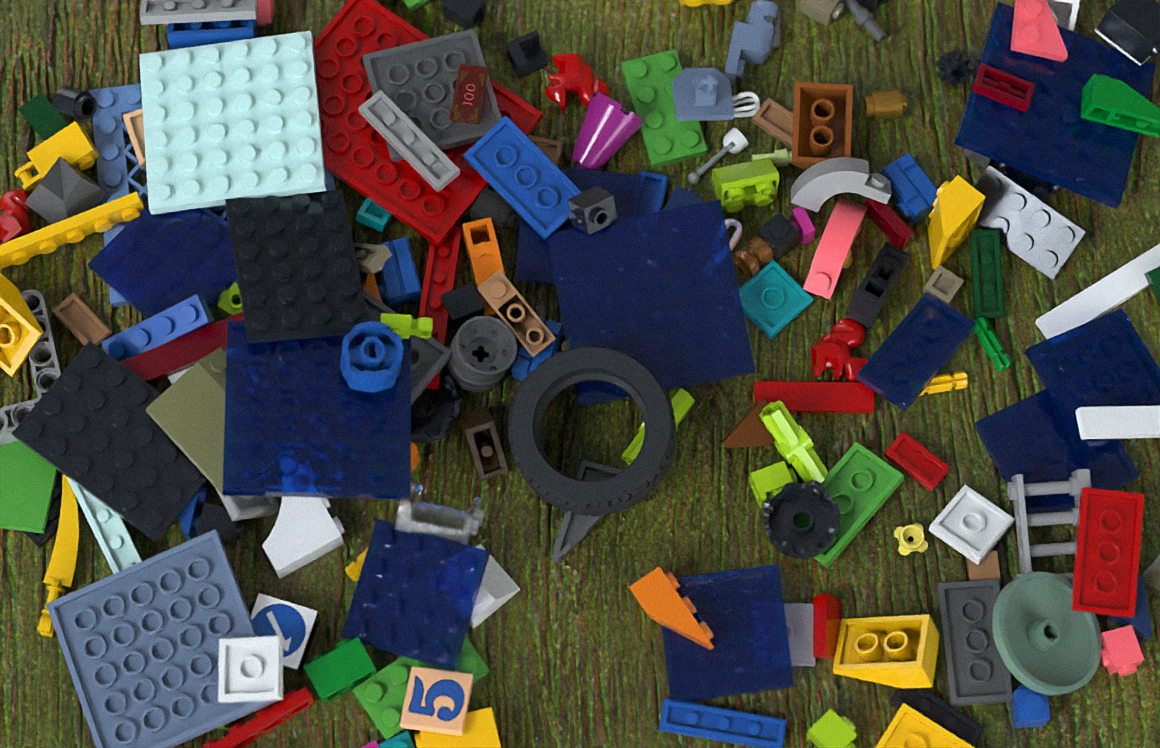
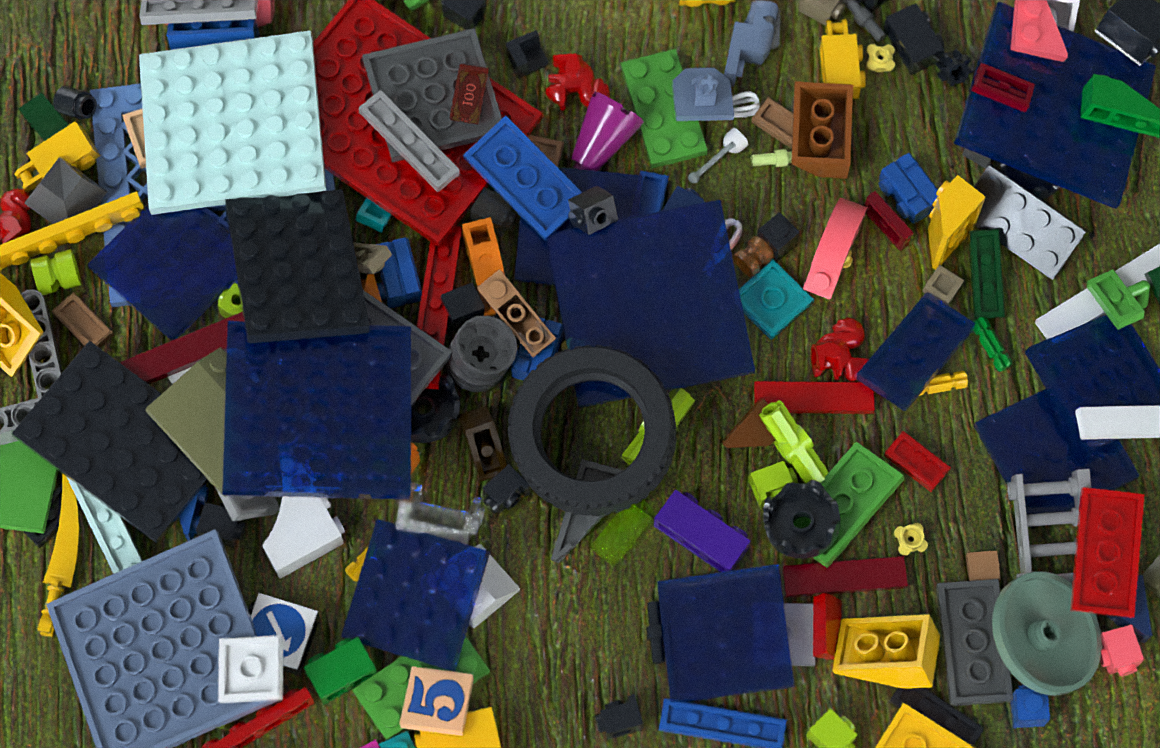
(55, 272): none -> lime wheel
(160, 328): blue plate -> none
(371, 357): blue brick -> none
(406, 326): lime plate -> none
(505, 490): none -> black brick
(619, 718): none -> black brick
(621, 534): none -> clear neon green plate
(655, 632): none -> black bar
(663, 604): orange slope -> none
(702, 532): none -> dark purple brick
(745, 184): lime slope -> none
(803, 224): dark pink plate -> none
(836, 177): light grey arch -> none
(841, 57): none -> yellow brick
(845, 577): none -> dark red tile
(876, 64): none -> light yellow plate
(877, 285): black slope -> none
(885, 104): pearl gold brick -> none
(914, 38): none -> black brick
(971, 524): white plate -> none
(1118, 299): none -> bright green plate

